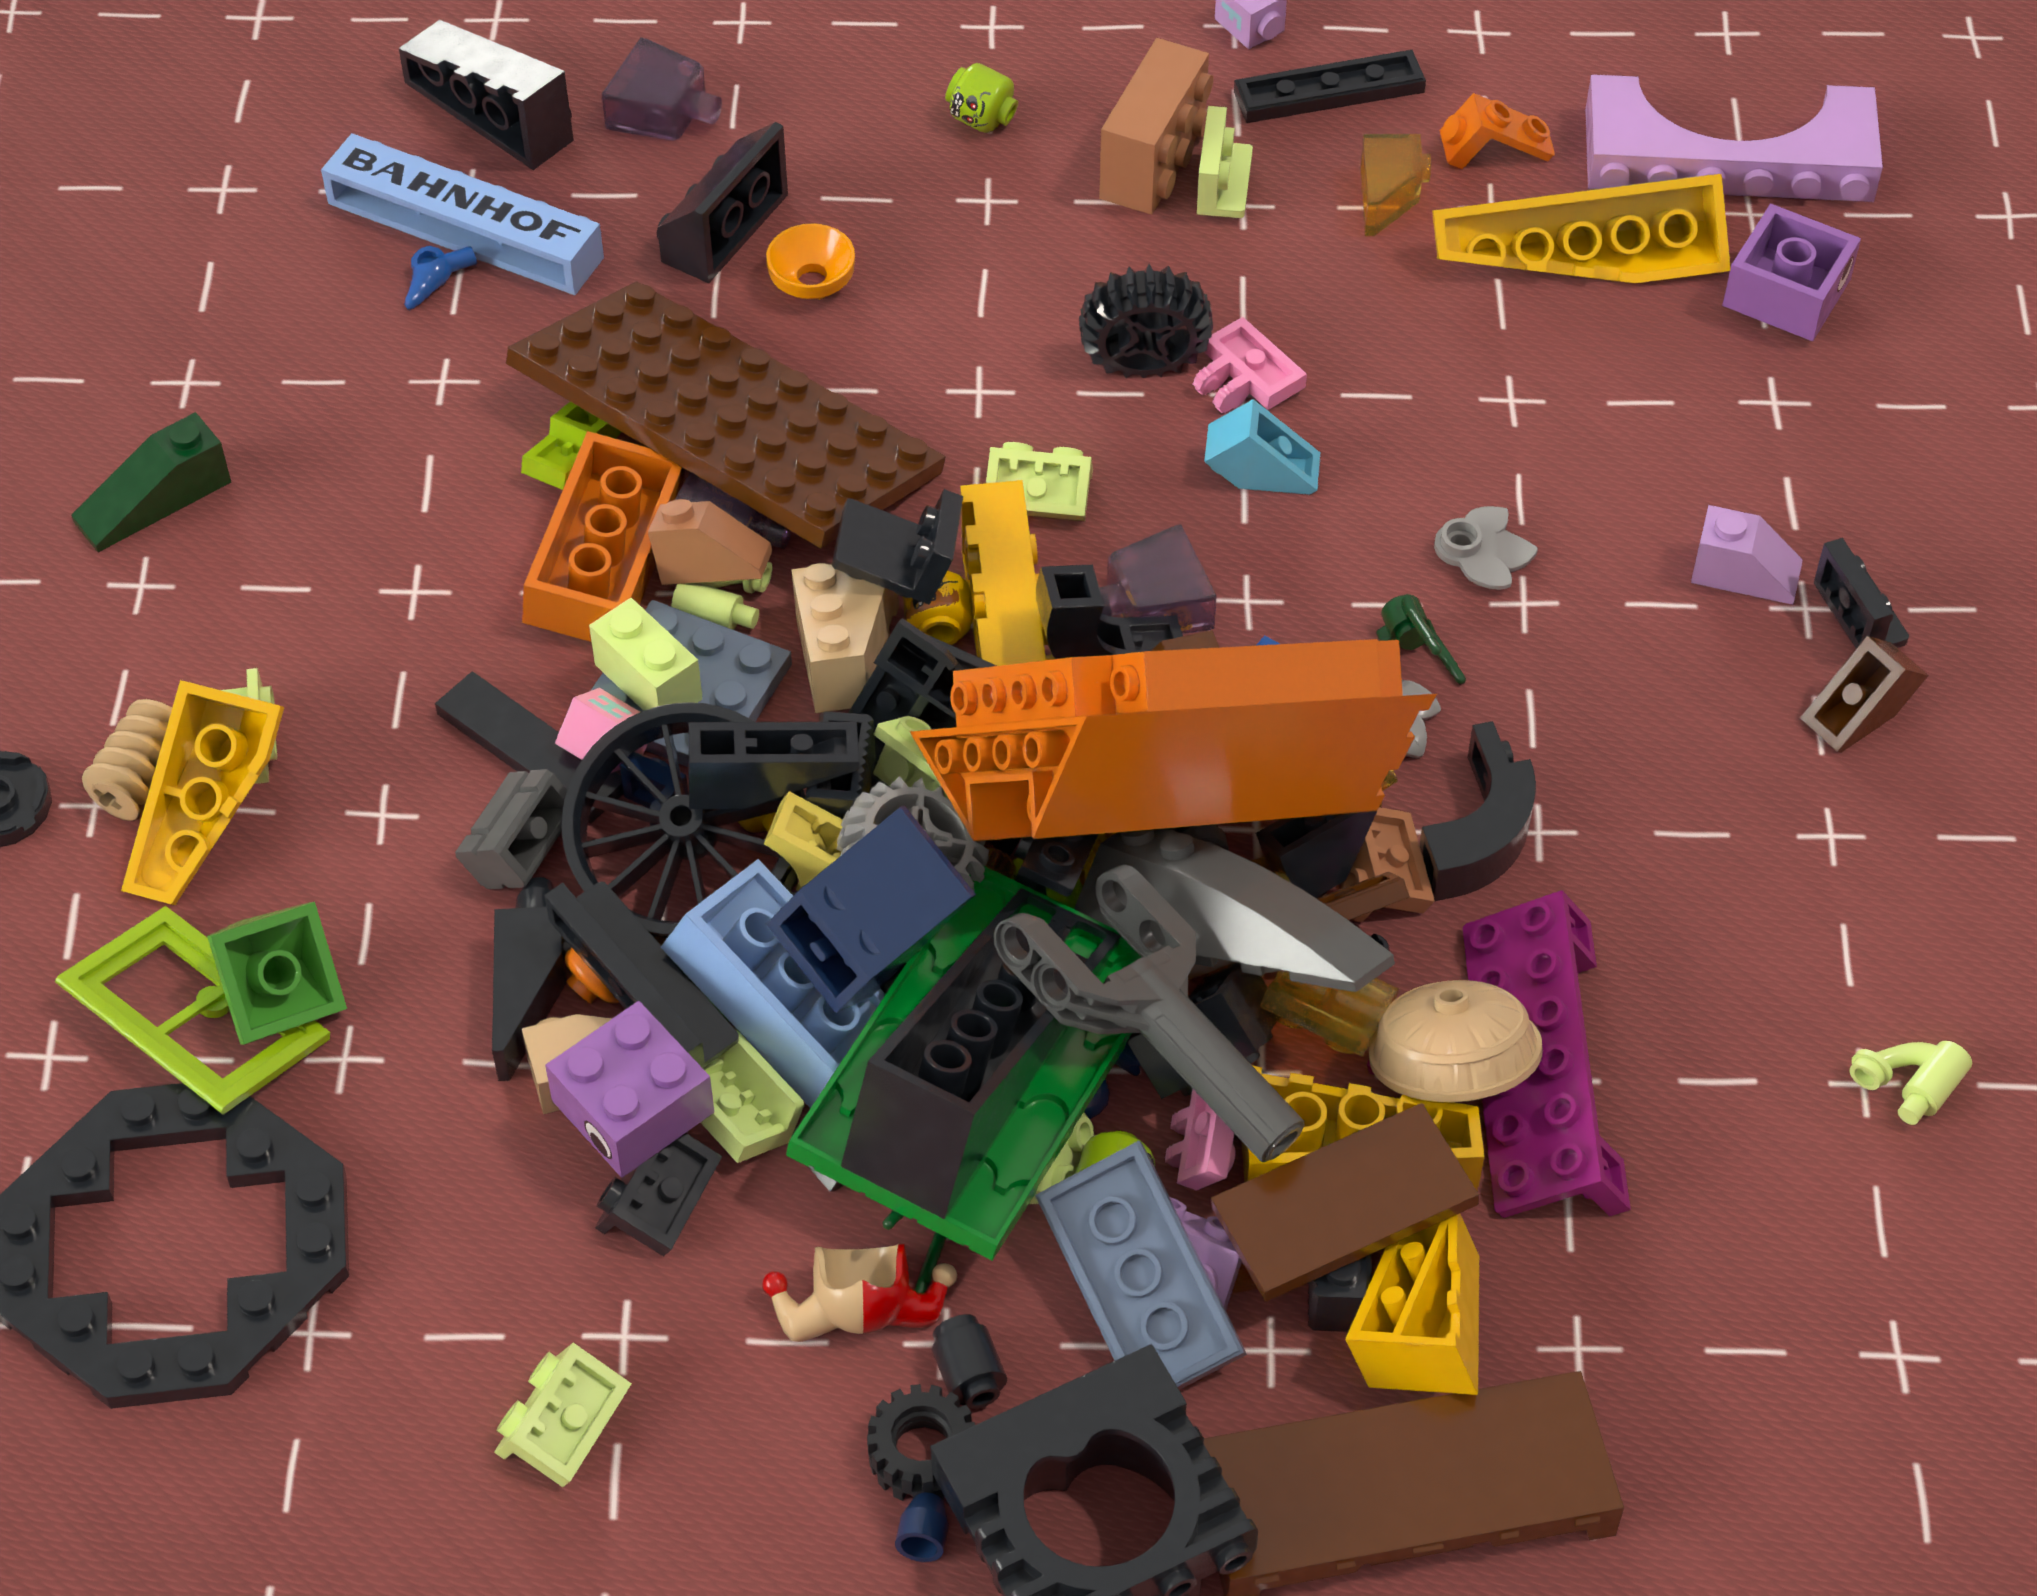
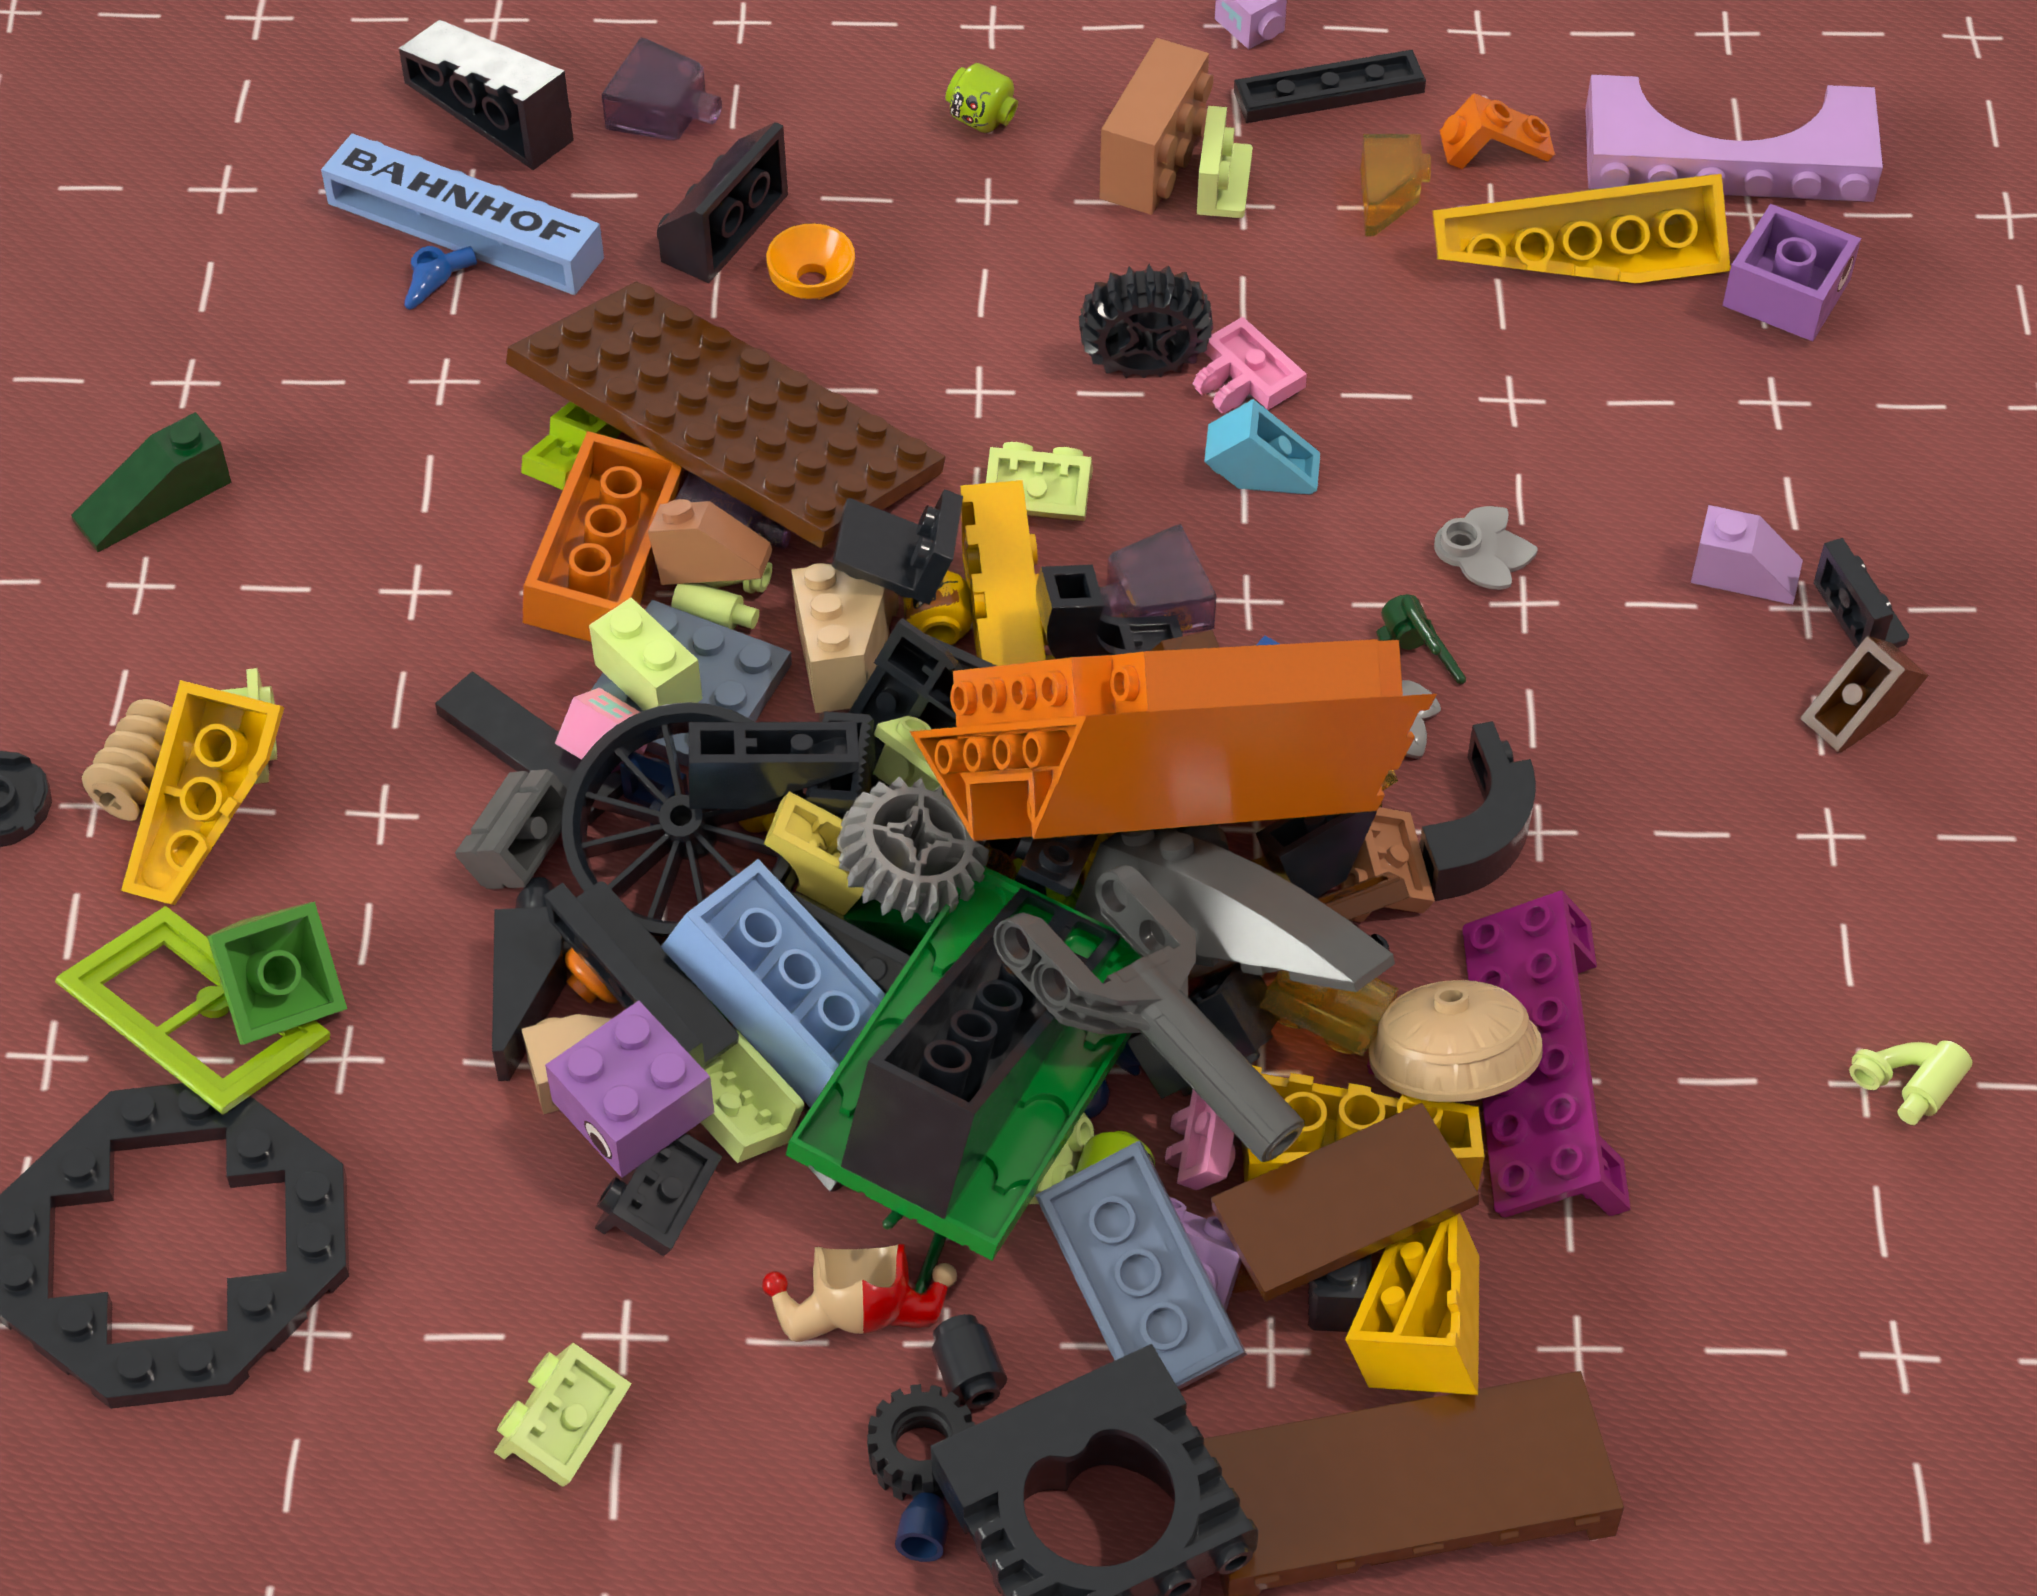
(870, 910): dark blue slope -> none

